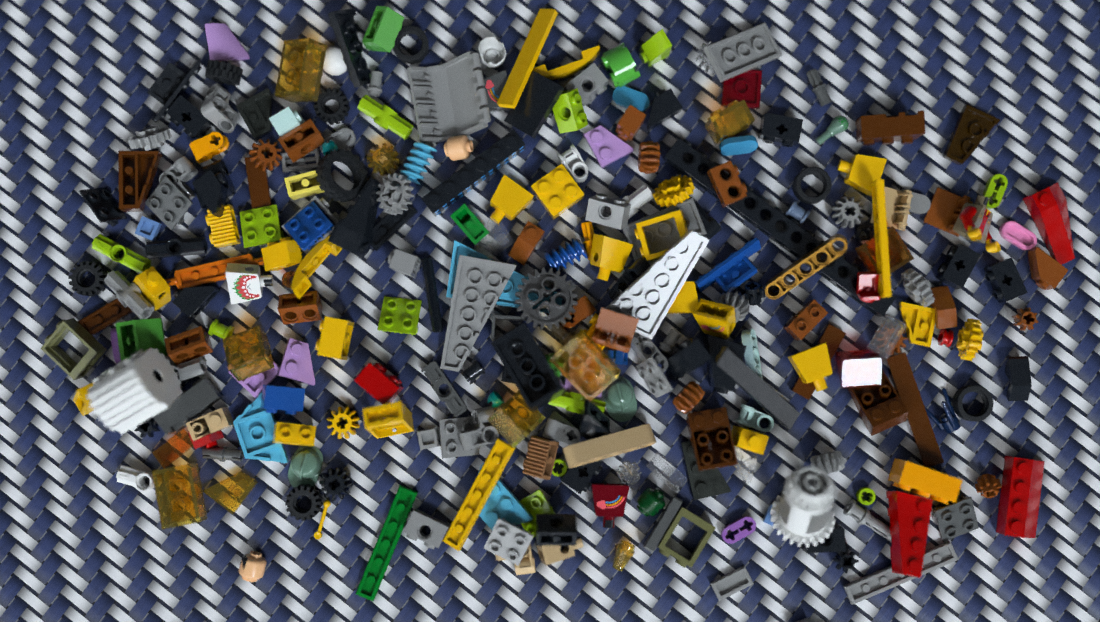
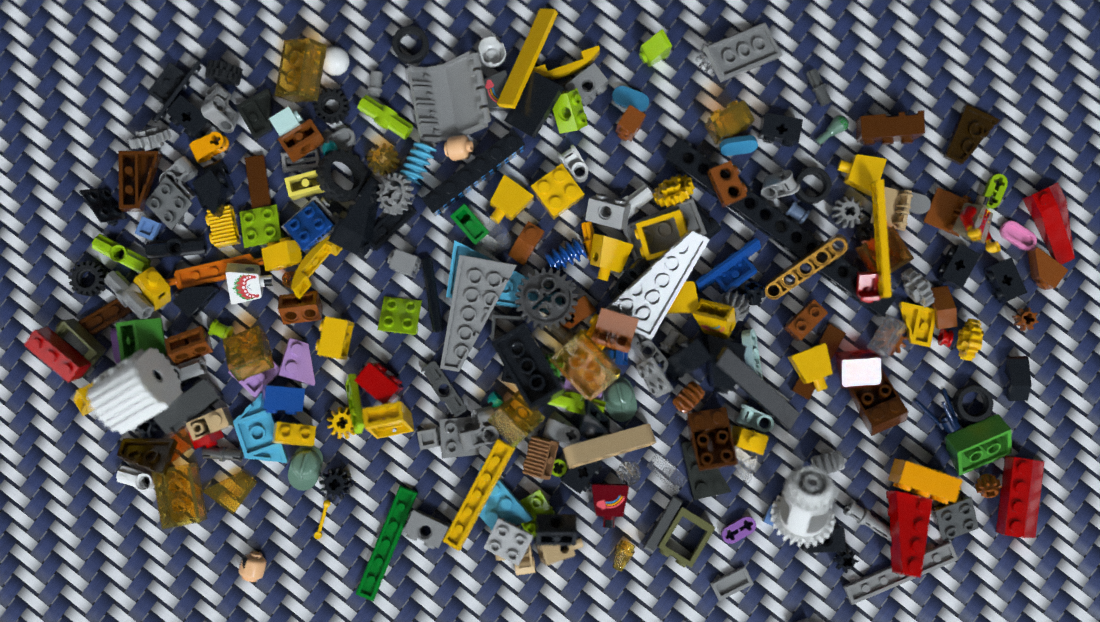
(57, 354): none -> red brick
(148, 453): none -> dark brown wing
(223, 43): lavender slope -> none
(258, 156): dark orange gear -> none
(293, 507): black tyre -> none
(347, 38): black wing -> none
(354, 404): none -> lime tile
(383, 29): bright green slope -> none
(473, 372): black bush -> none
(606, 146): lavender wing -> none
(621, 65): bright green brick -> none
(649, 157): dark orange gear -> none
(650, 501): dark green head -> none
(663, 108): black slope -> none
(743, 87): dark red tile -> none
(778, 185): none -> light grey piece
(867, 490): lime bush -> none
(917, 413): reddish brown tile -> none
(979, 444): none -> bright green slope

